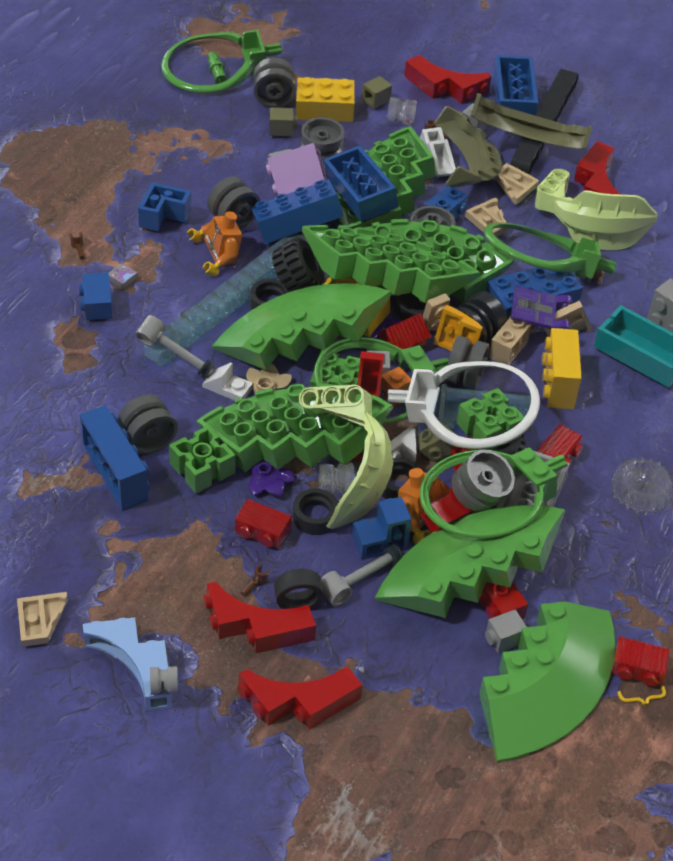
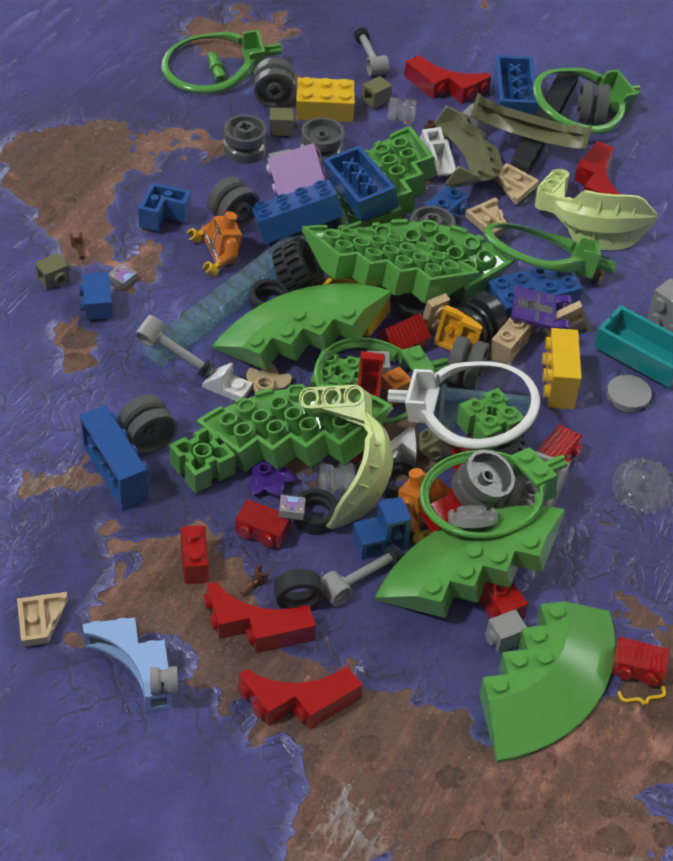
(52, 271): none -> olive brick
(194, 554): none -> red brick
(245, 139): none -> dark grey wheel
(291, 507): none -> light grey tile
(375, 64): none -> light grey piece
(472, 516): none -> light grey tile
(593, 104): none -> dark grey wheel
(621, 95): none -> bright green brick
(629, 393): none -> light grey tile

